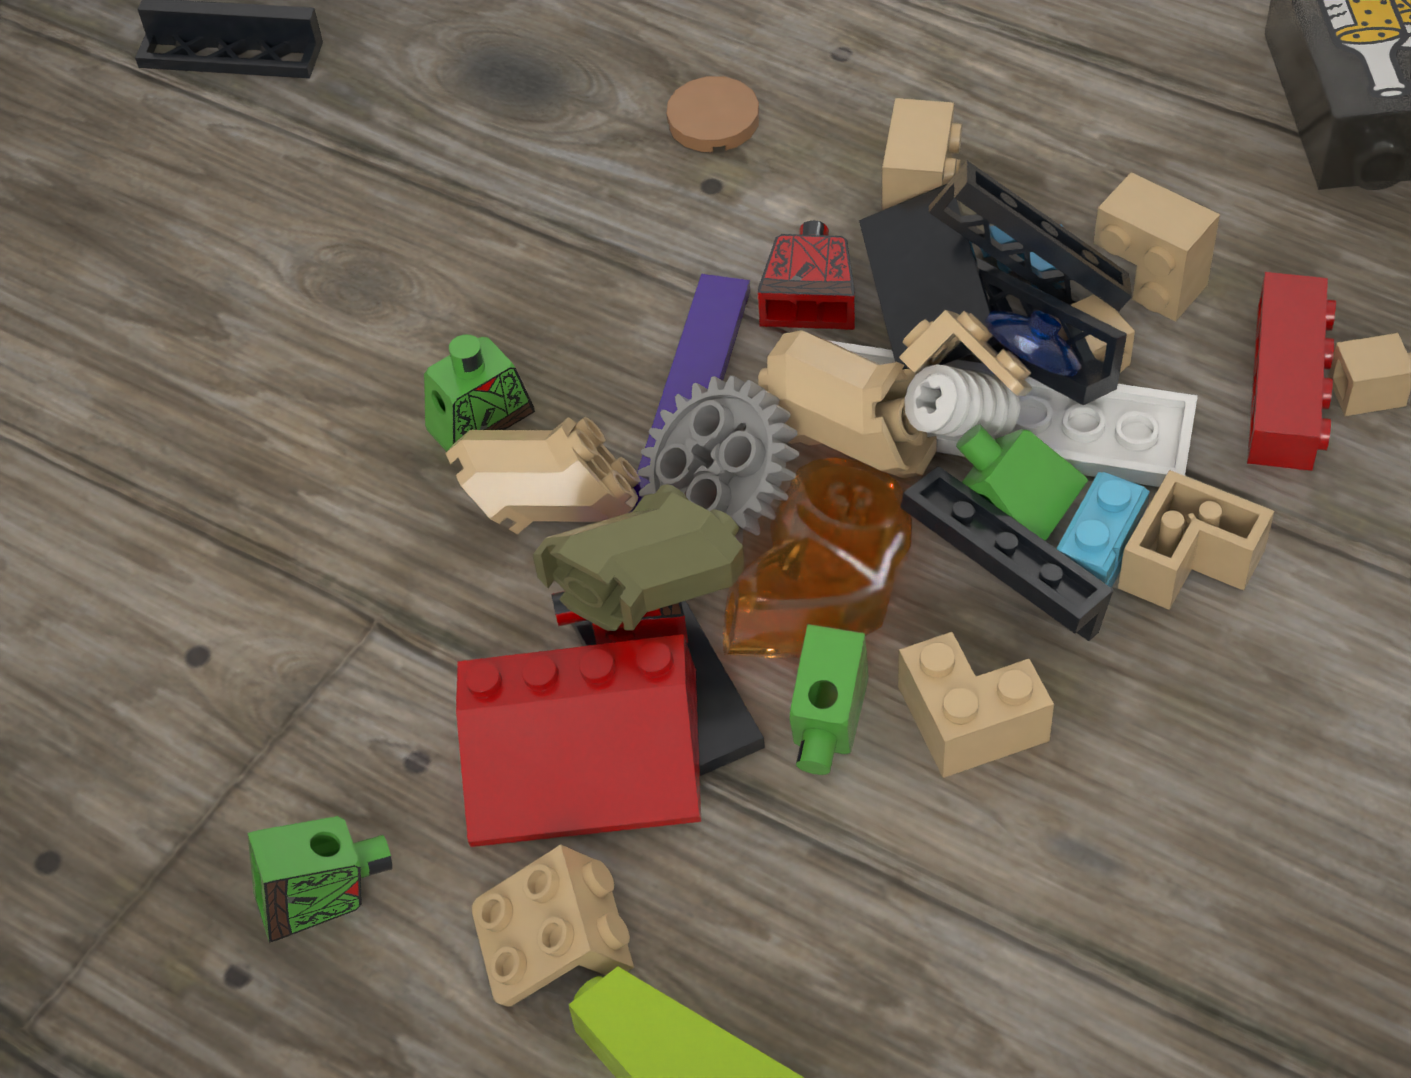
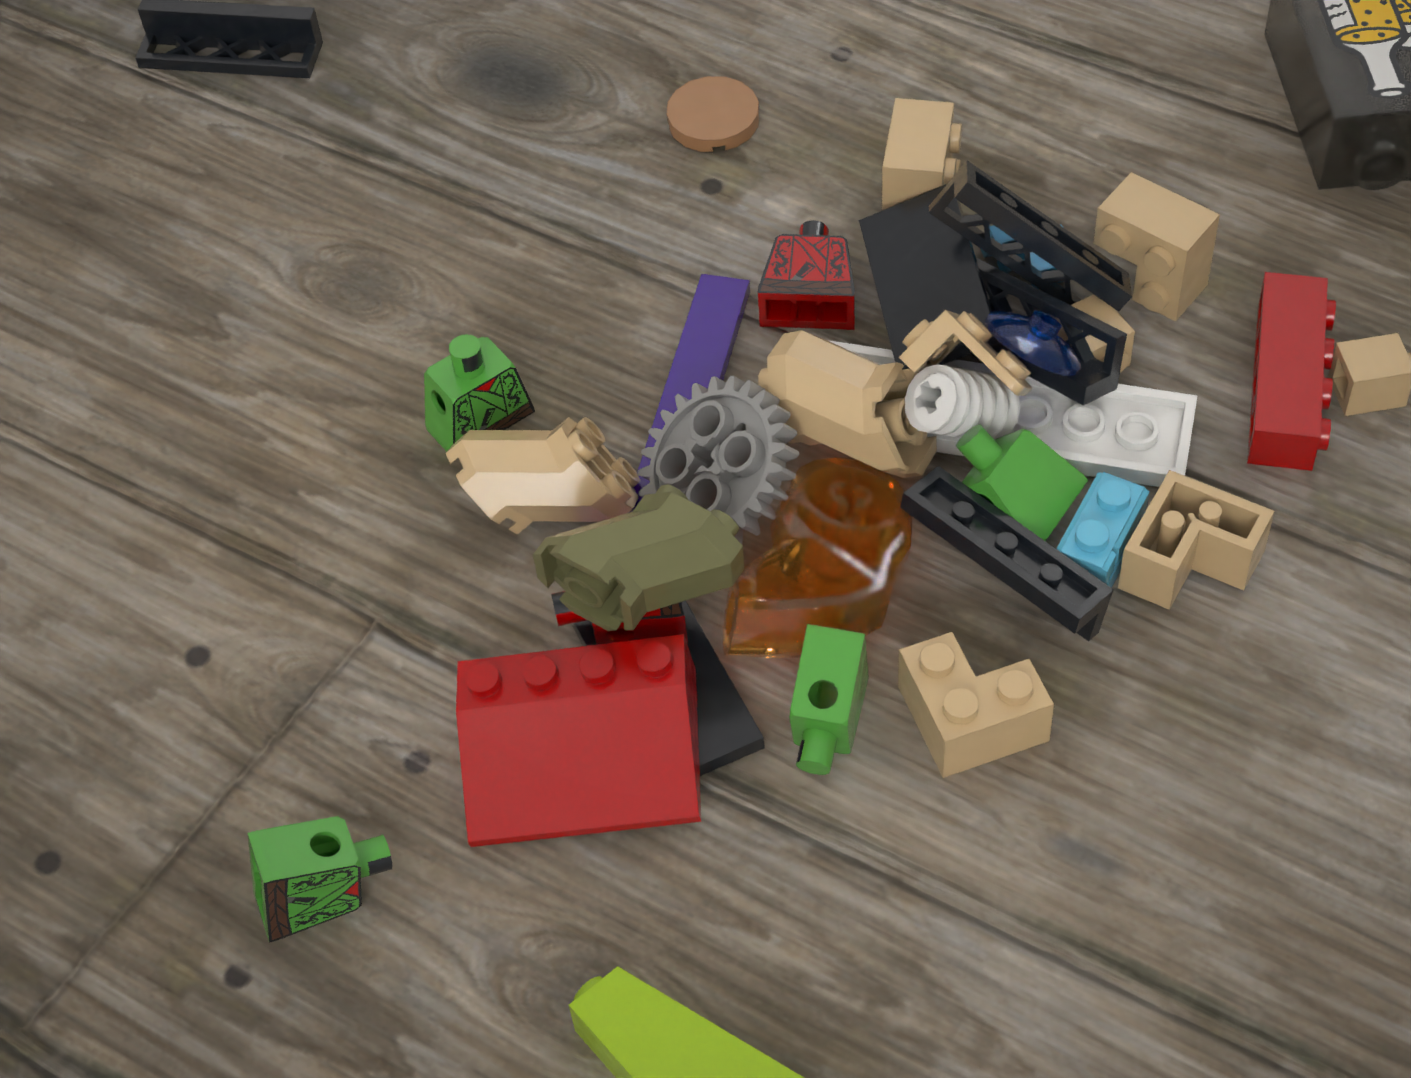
(548, 923): tan bracket -> none

